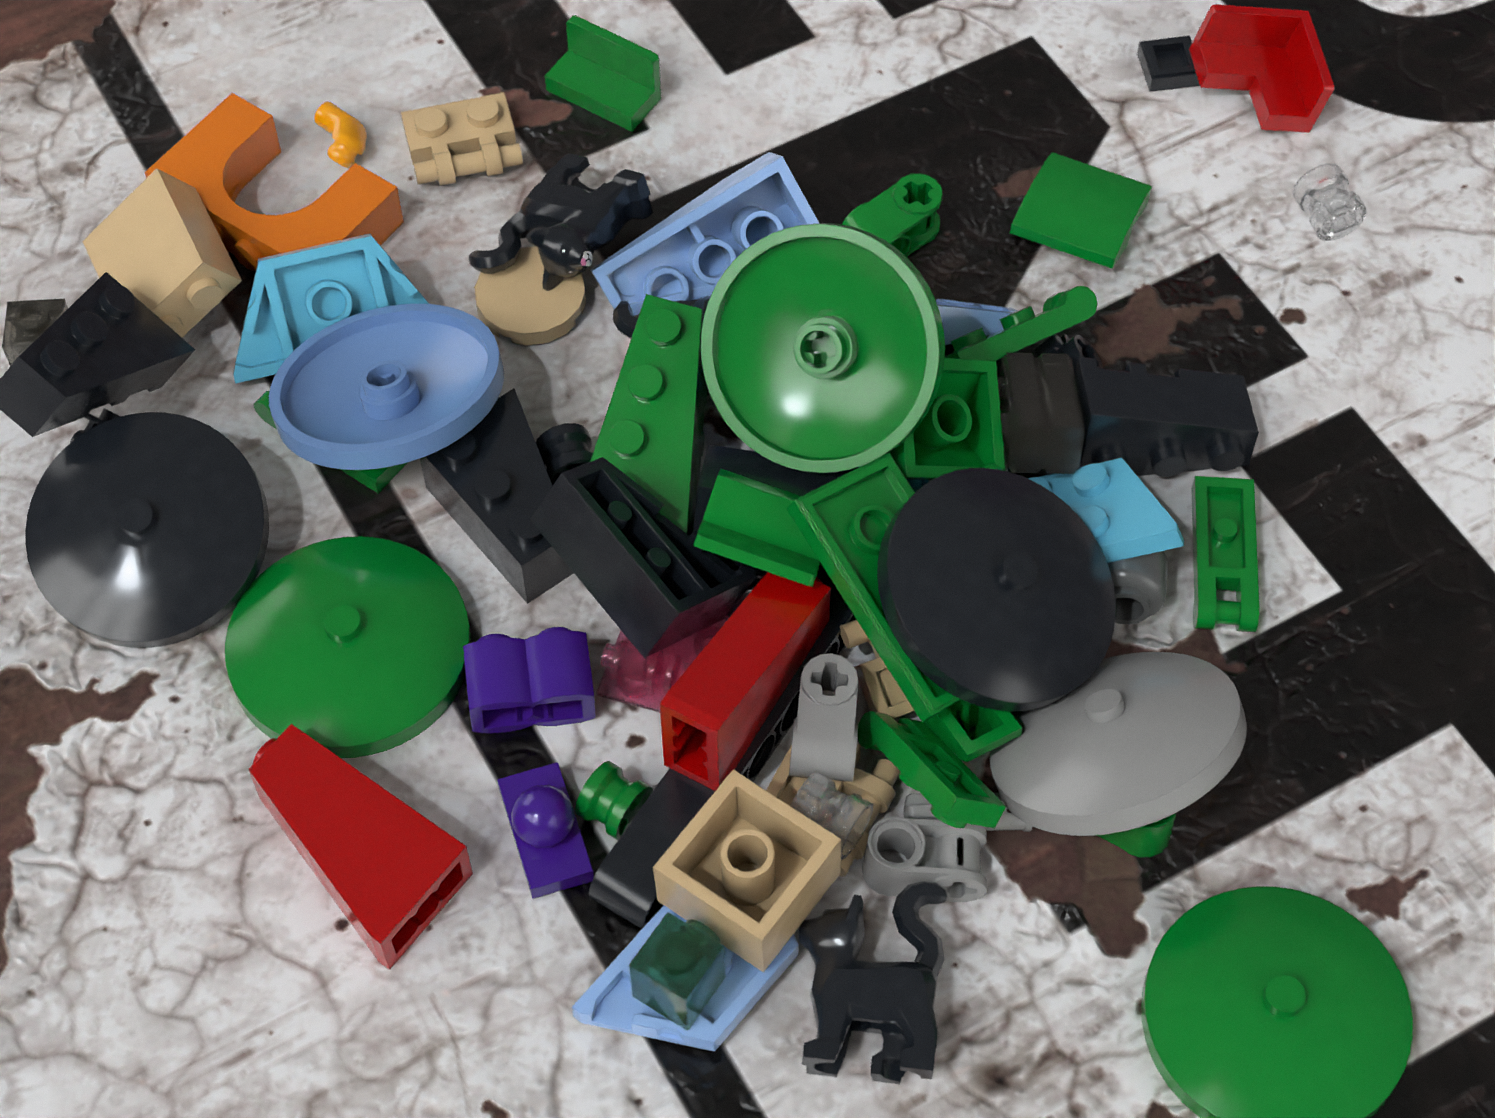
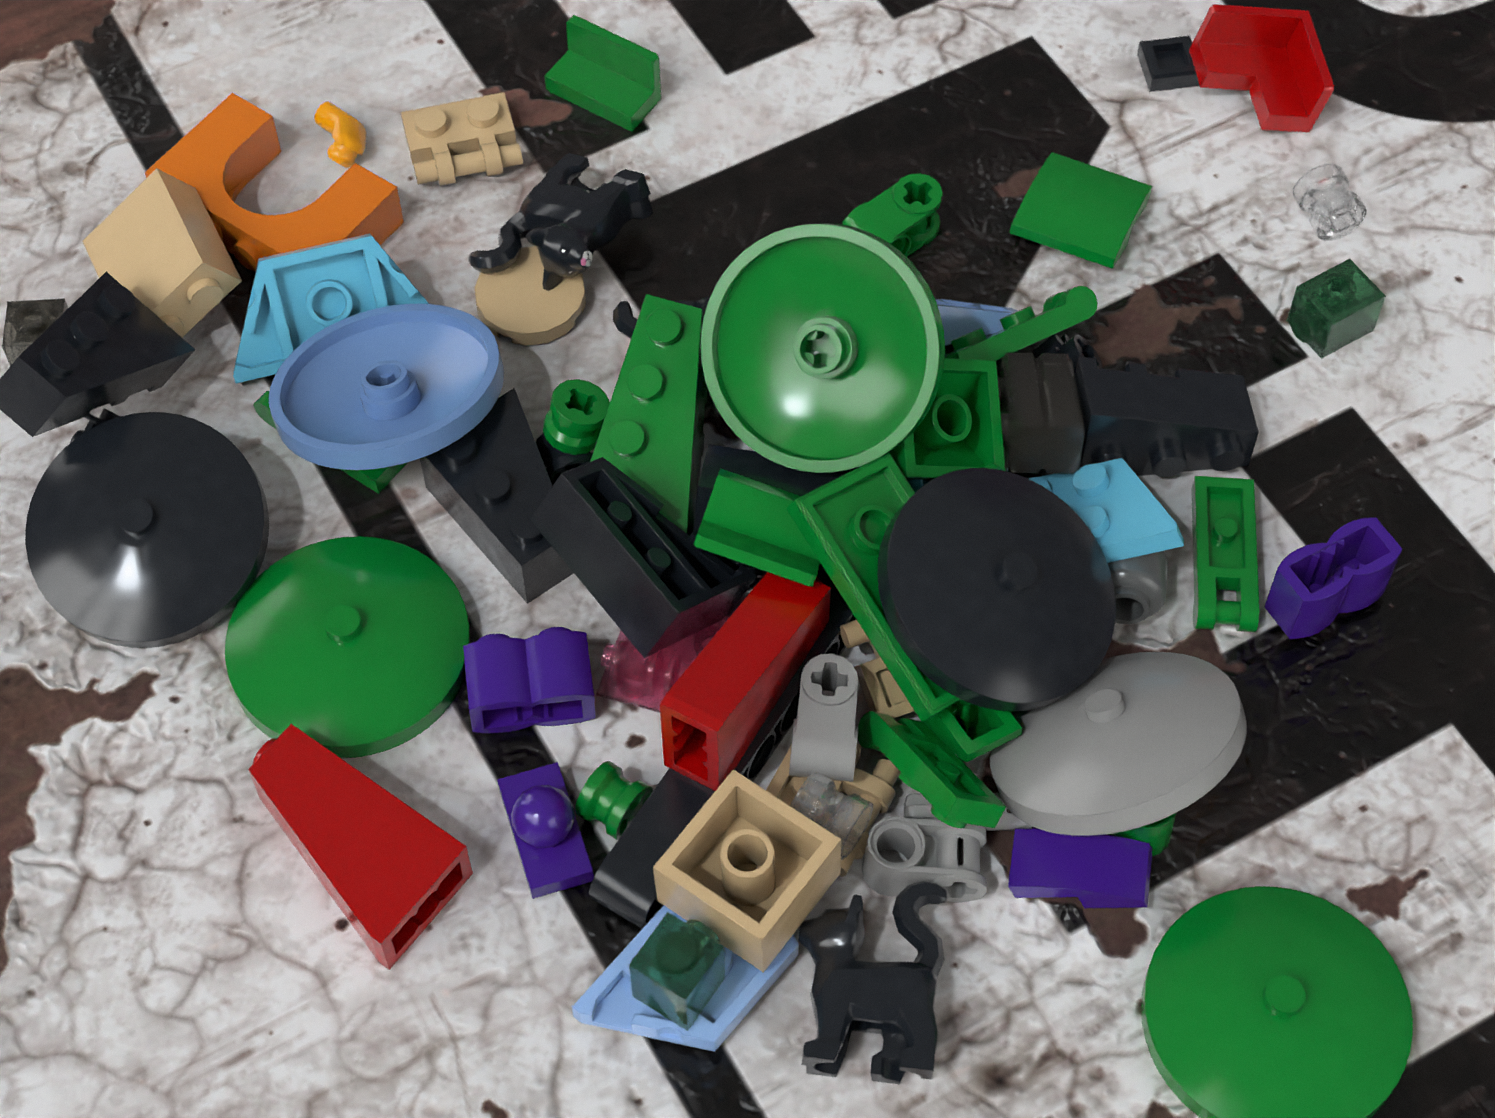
(575, 416): none -> green wheel
(699, 241): light blue wedge -> none
(1094, 868): none -> dark purple slope
(1332, 577): none -> dark purple brick
(1335, 308): none -> clear green brick

